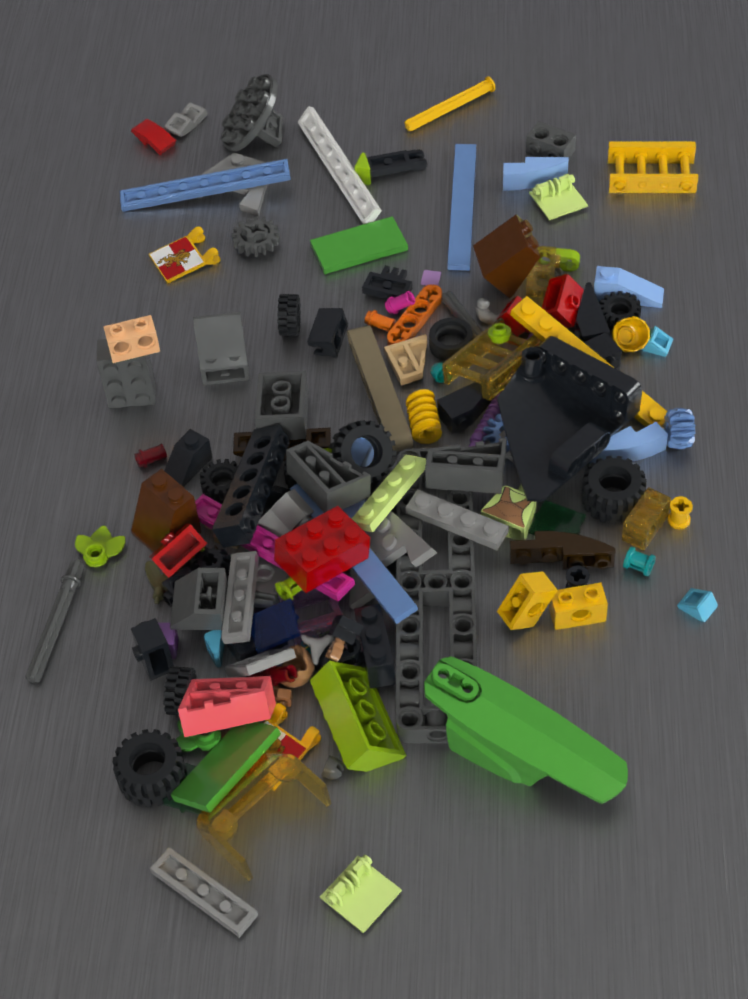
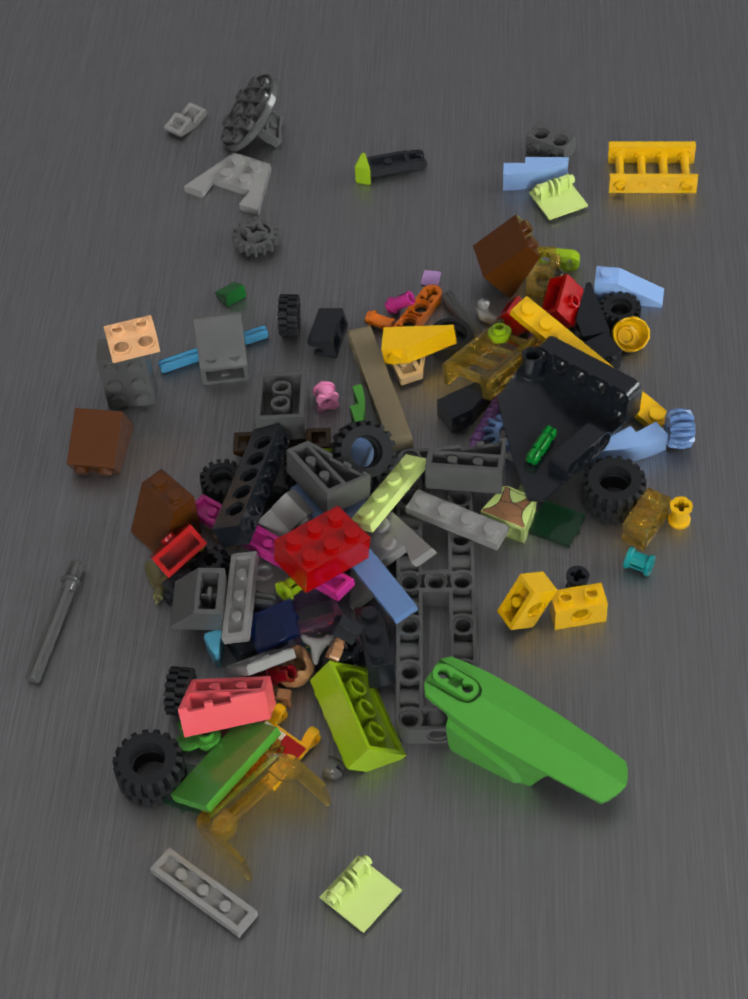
(99, 441): none -> reddish brown slope
(100, 545): lime plate -> none
(150, 455): dark red pin -> none
(151, 649): black brick -> none
(154, 135): red slope -> none
(171, 637): medium lavender slope -> none
(183, 257): flag -> none
(188, 457): black slope -> none
(191, 356): none -> dark azure axle
(205, 185): medium blue tile -> none
(231, 293): none -> green slope
(325, 396): none -> bright pink brick
(339, 166): white tile -> none
(358, 245): bright green tile -> none
(358, 411): none -> bright green slope
(387, 283): black hinge -> none
(411, 343): none -> yellow slope
(423, 416): yellow piece -> none
(437, 372): teal hinge -> none
(450, 104): yellow axle -> none
(462, 207): medium blue tile -> none
(541, 445): none -> green axle
(564, 547): dark brown slope -> none
(658, 343): medium azure slope -> none
(698, 604): medium azure slope -> none

